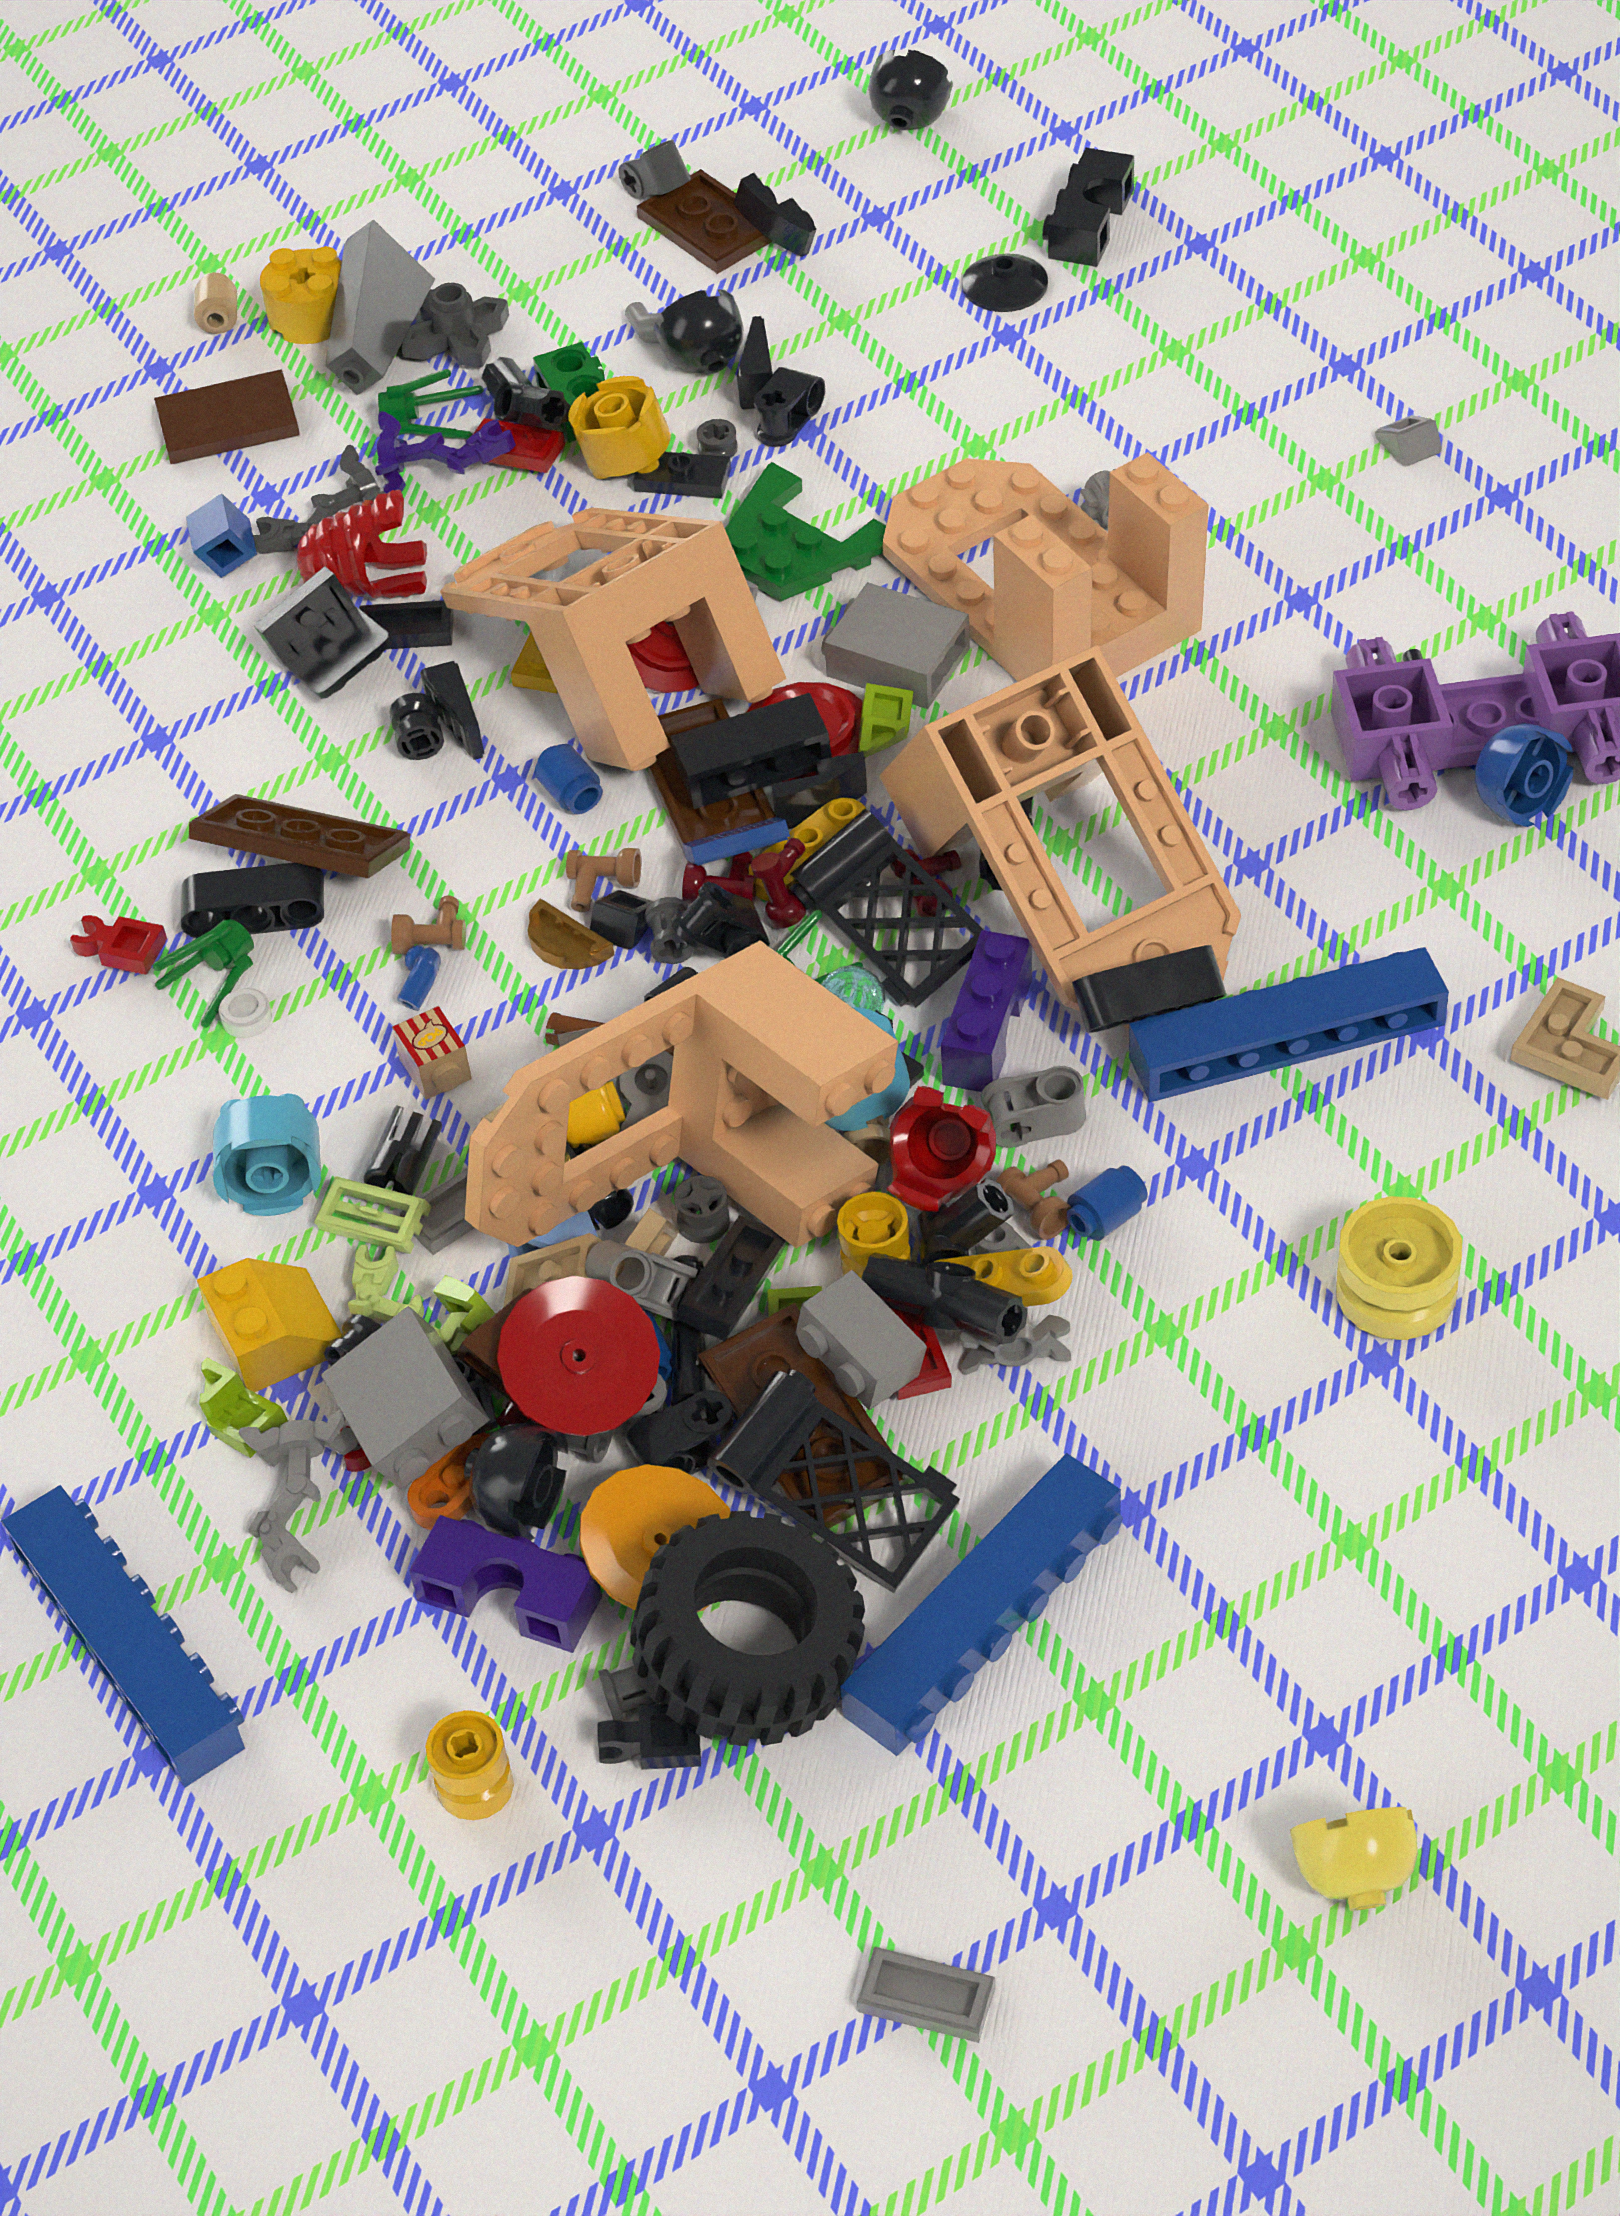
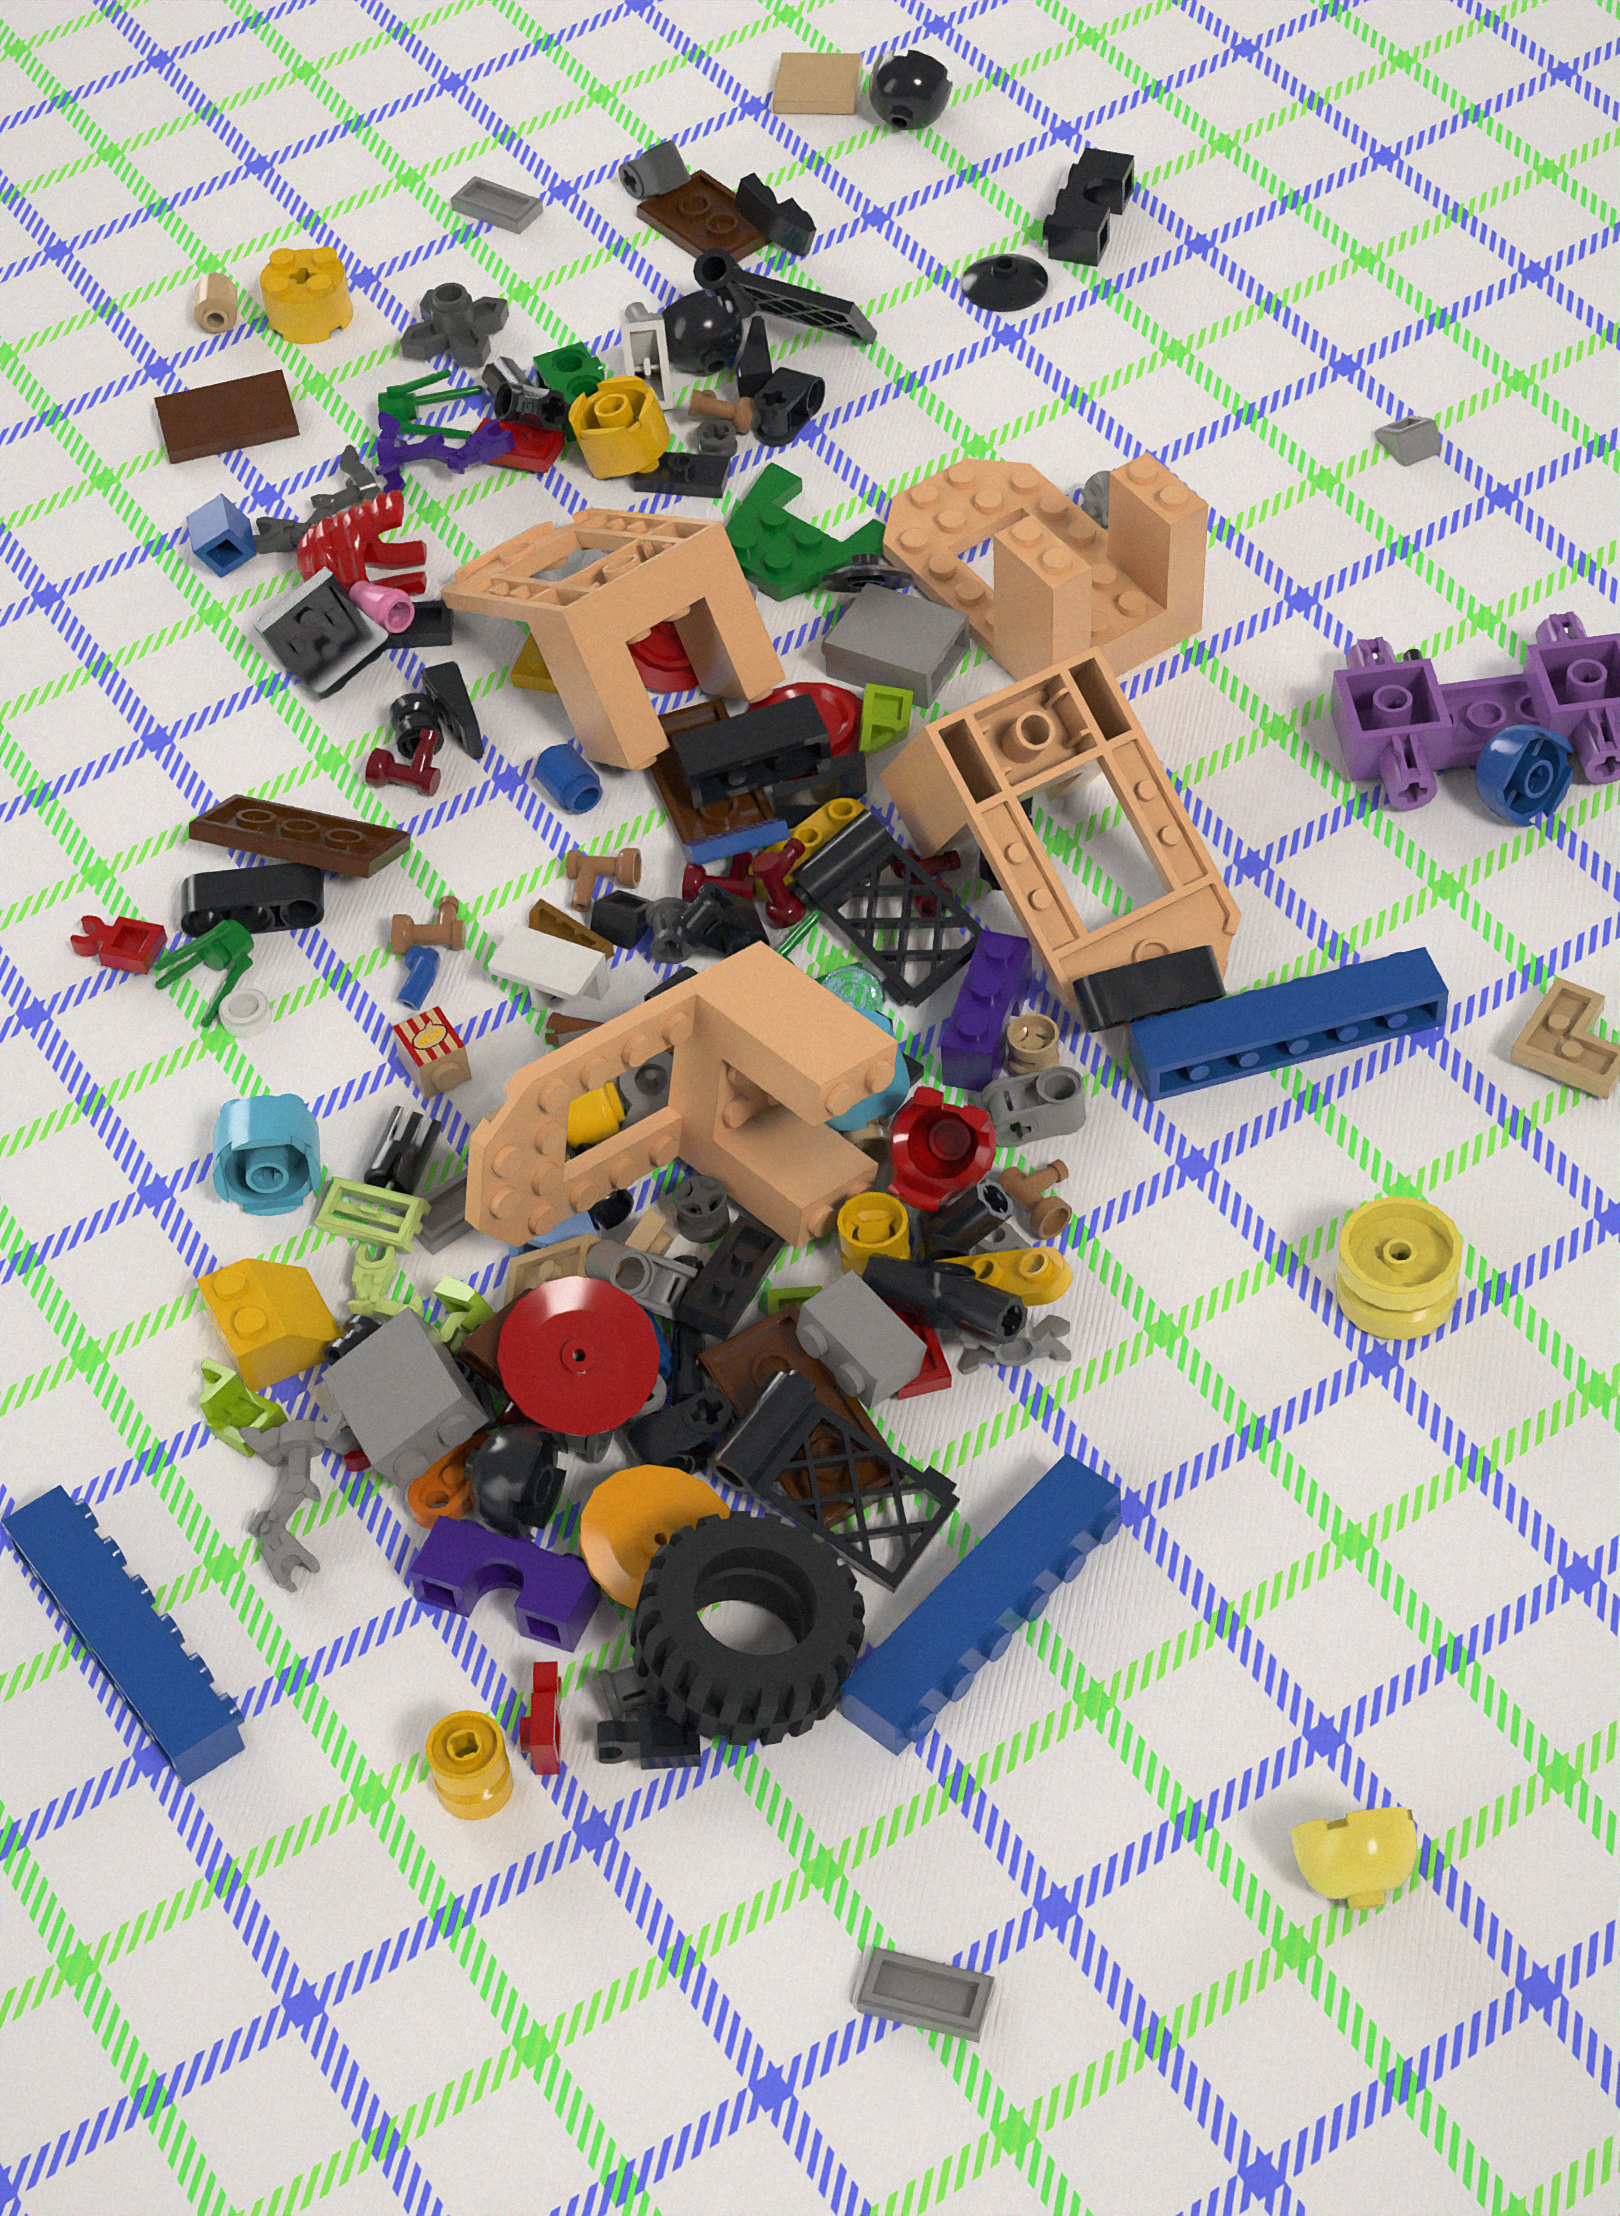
(373, 306): slope -> none
(382, 767): none -> dark red piece
(384, 605): none -> bright pink cone
(497, 205): none -> light grey tile
(542, 1729): none -> red plate
(550, 966): none -> white panel
(647, 357): none -> white slope
(706, 403): none -> medium nougat piece
(753, 293): none -> black piece
(817, 83): none -> tan tile
(865, 569): none -> black dish
(1032, 1044): none -> tan wheel
(1106, 1202): blue brick -> none

